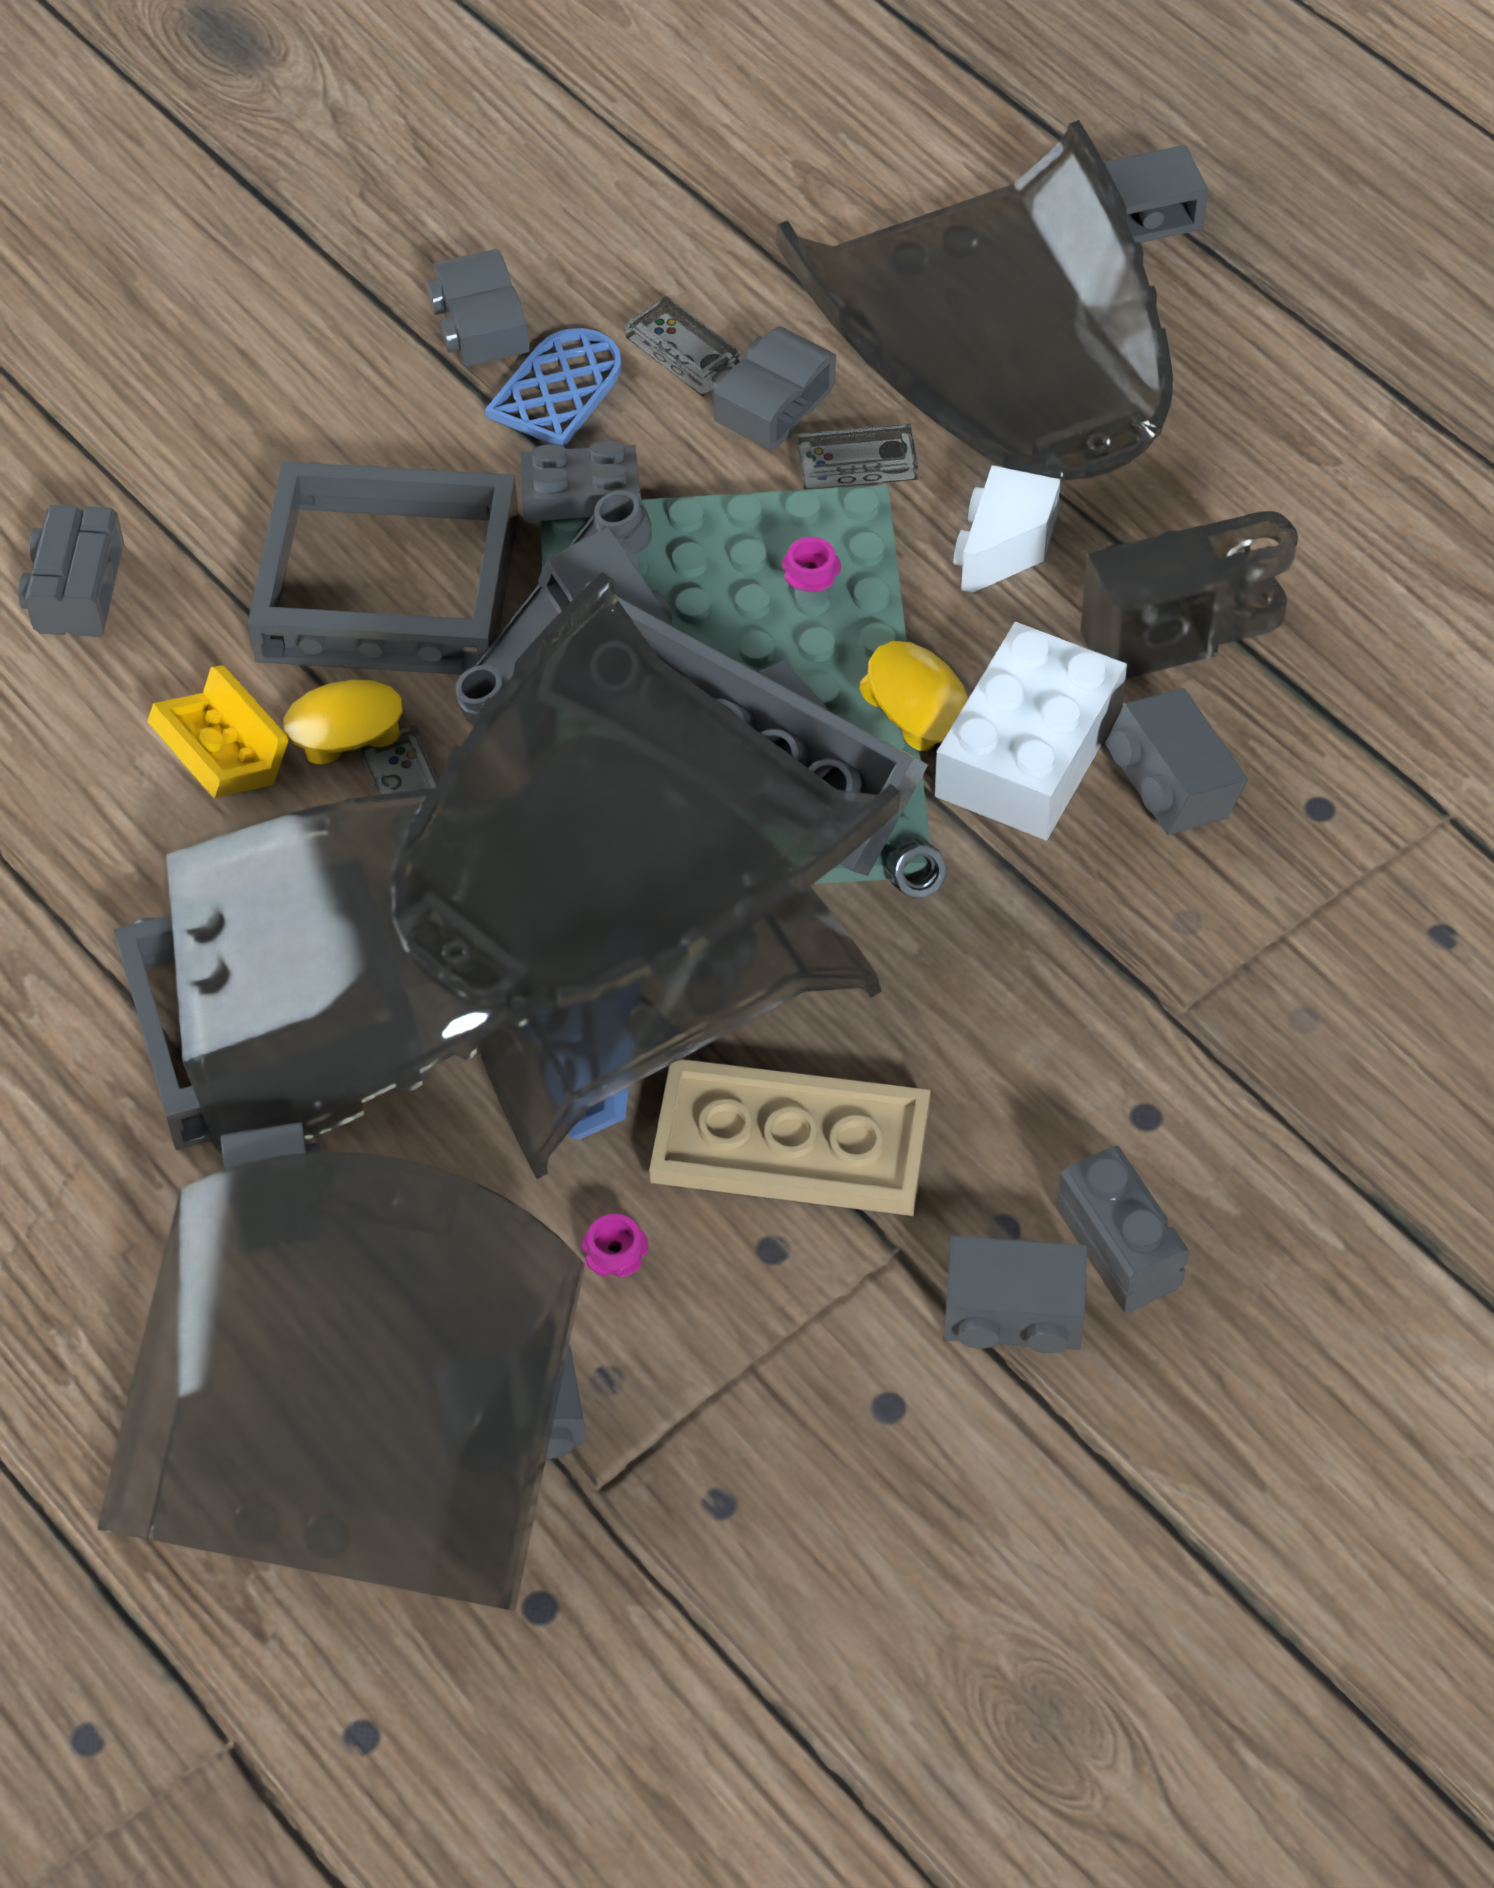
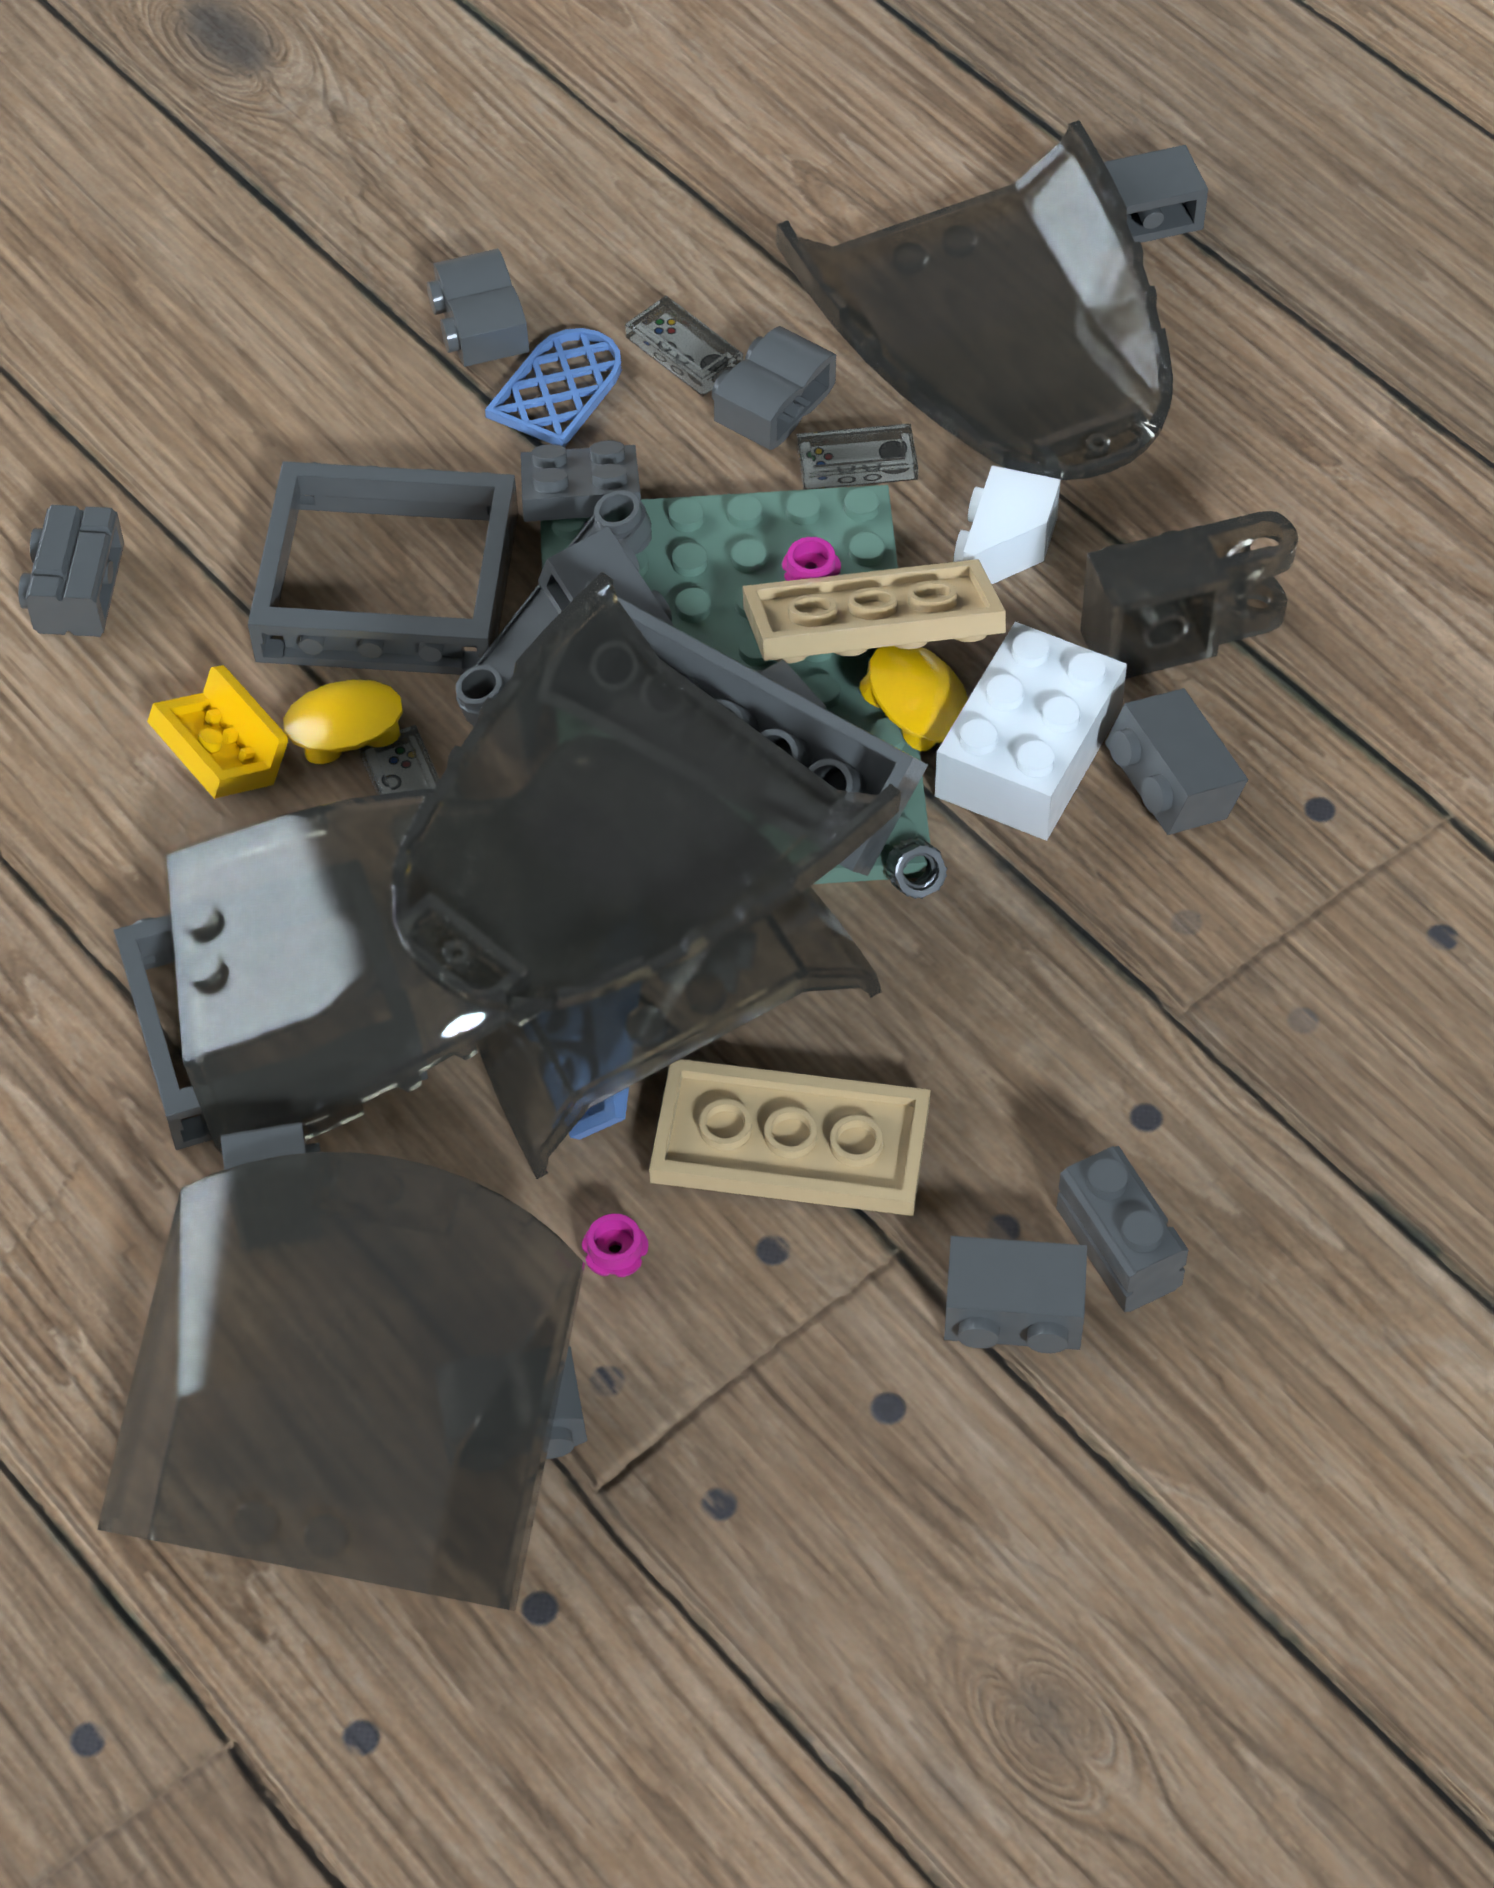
(873, 610): none -> tan plate

